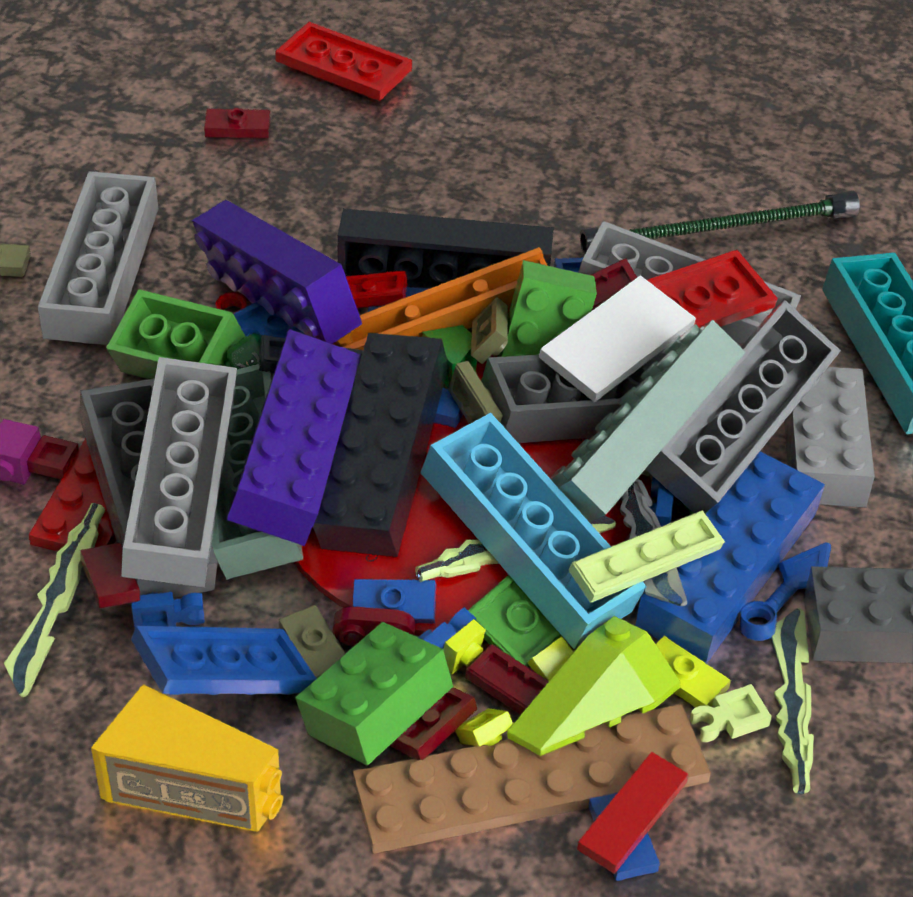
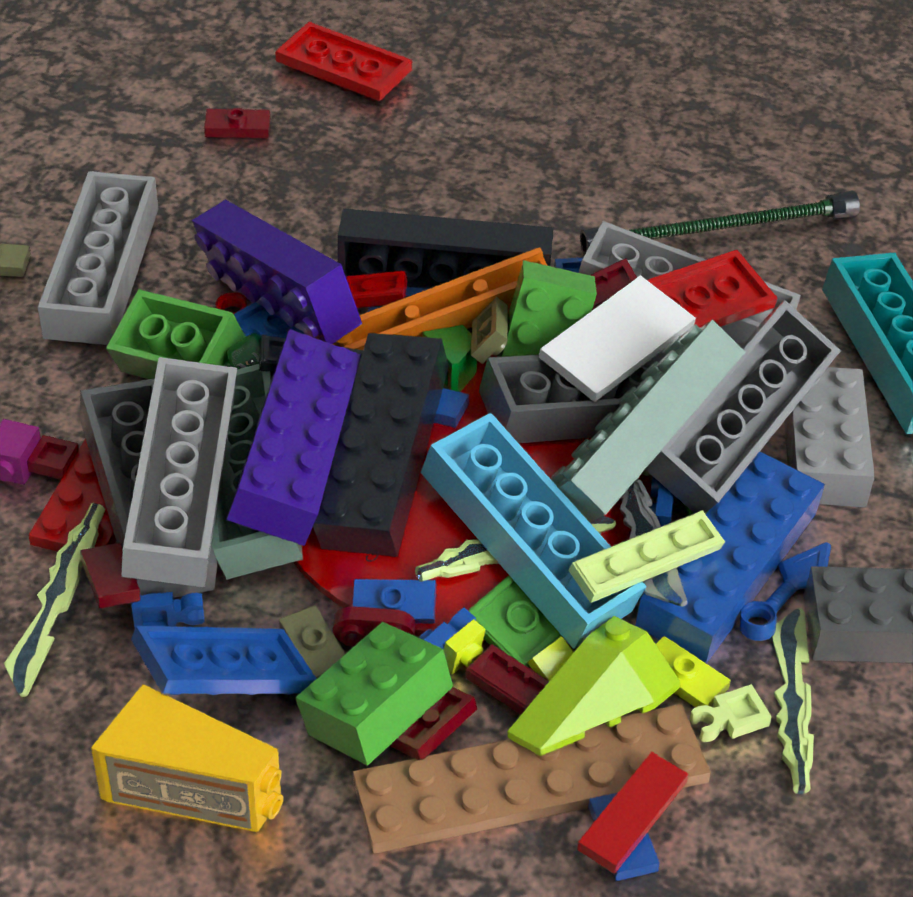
(471, 395): olive plate -> none
(484, 728): neon yellow plate -> none

